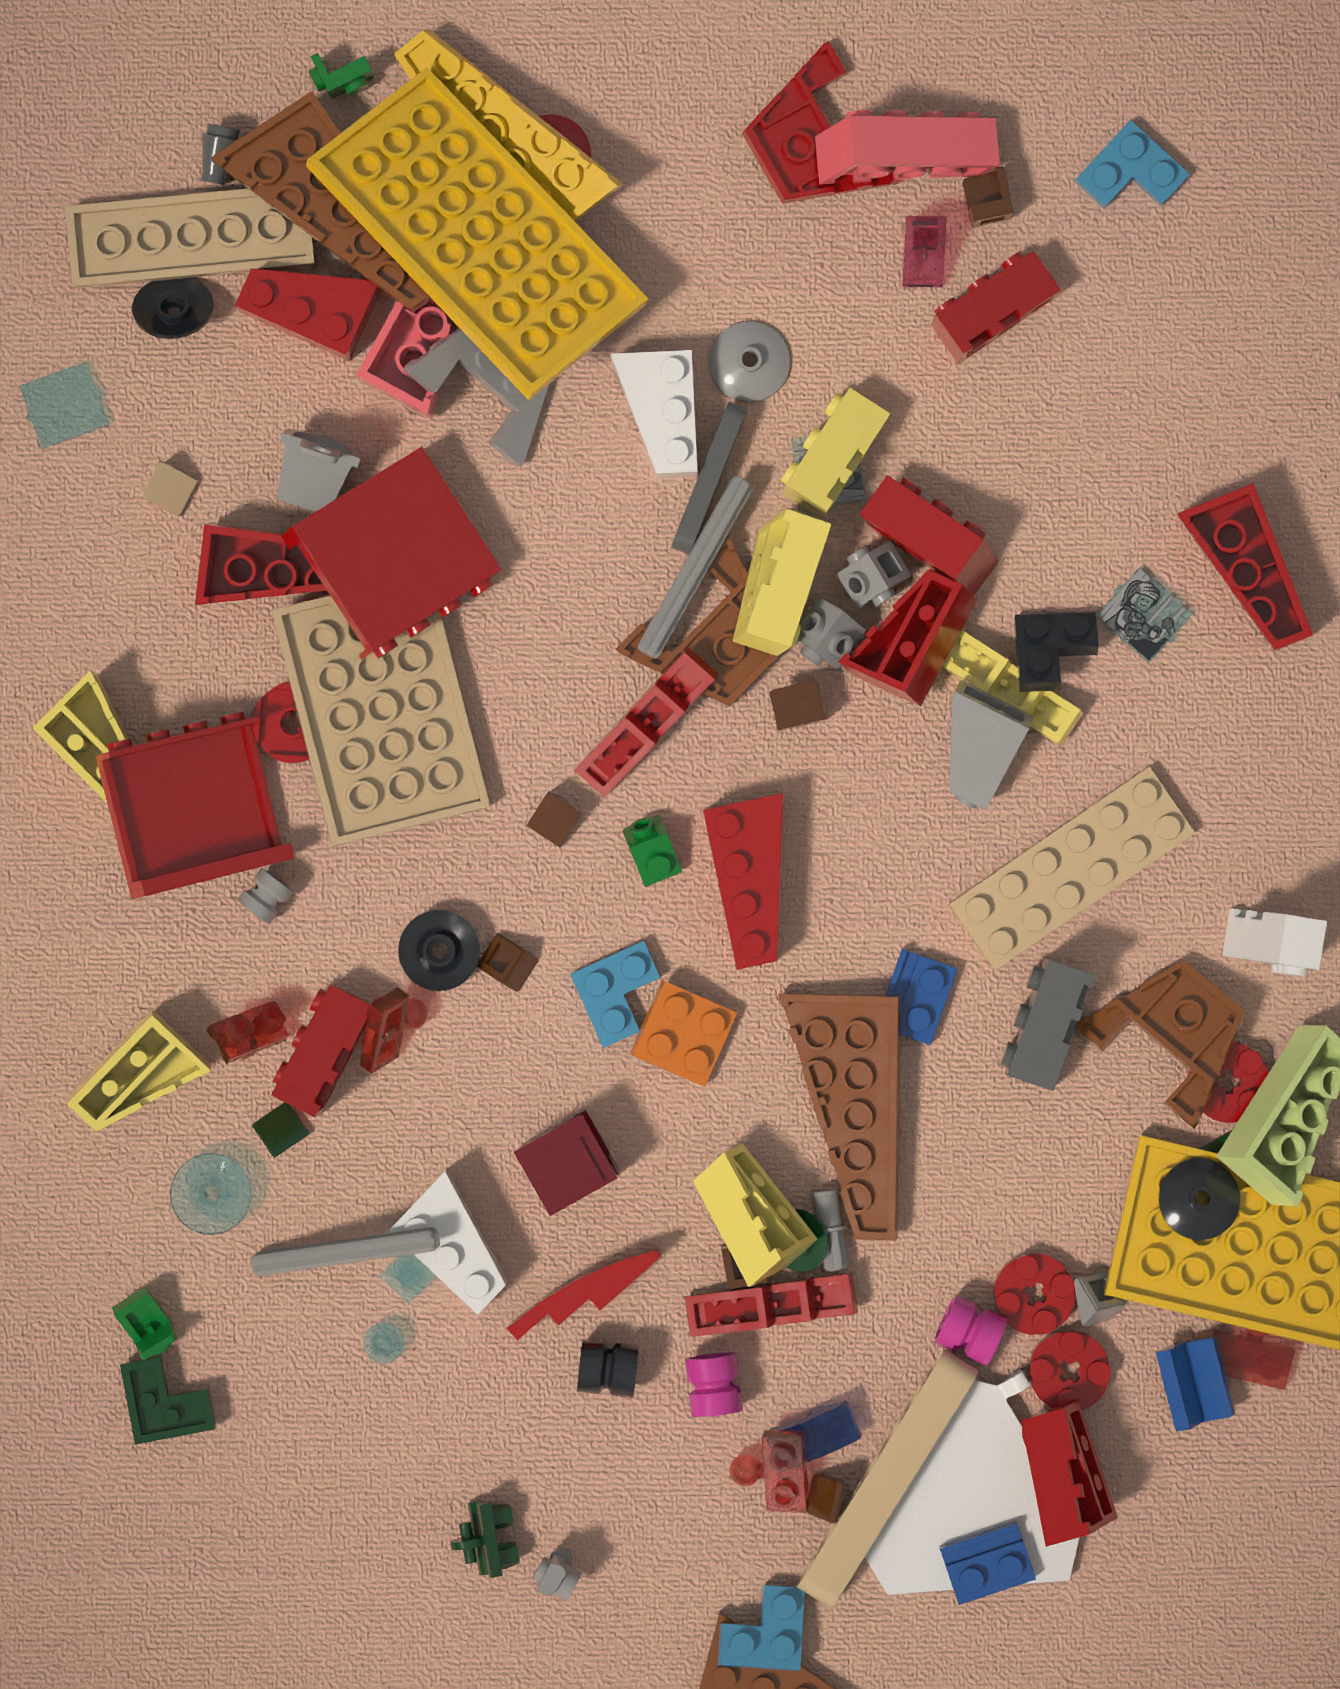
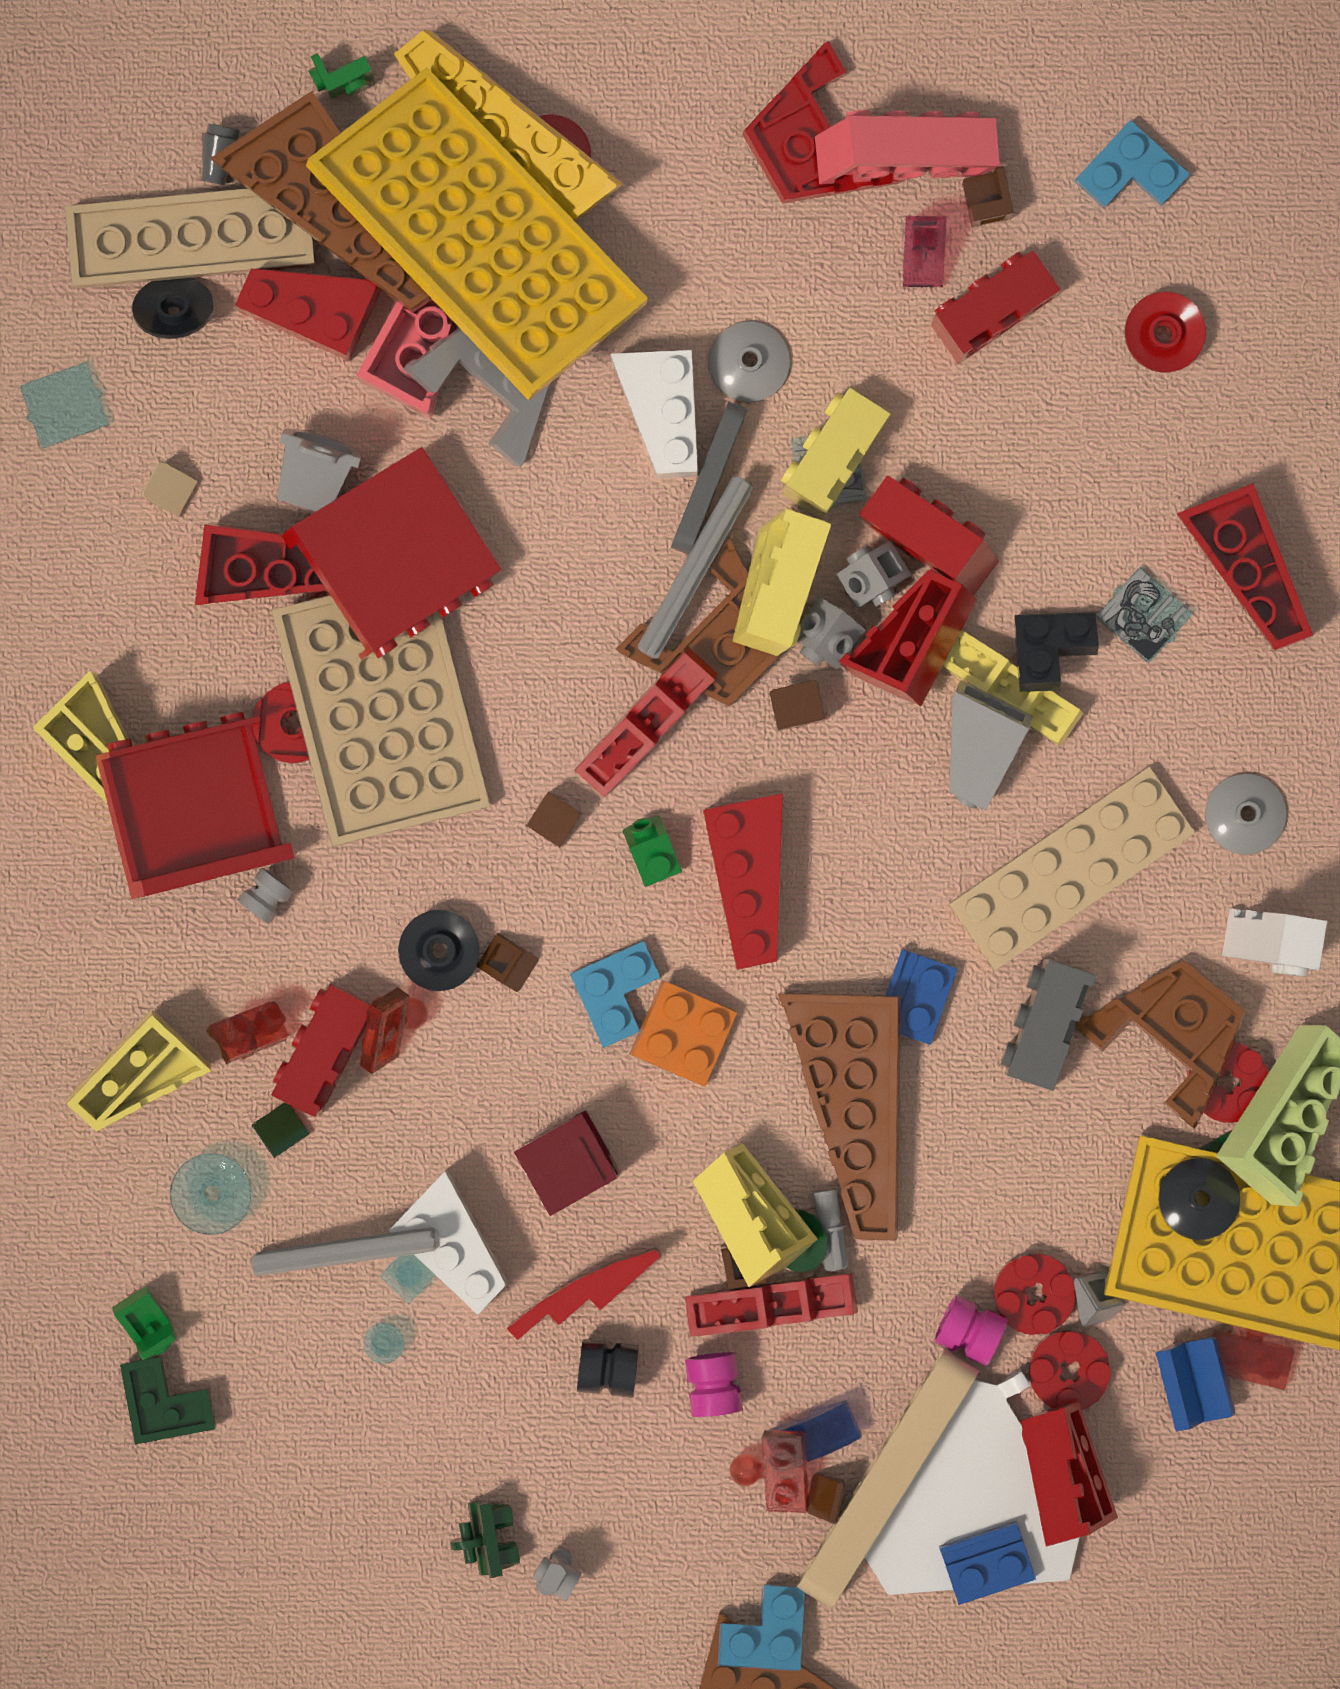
(1175, 314): none -> red dish
(1224, 816): none -> light grey dish

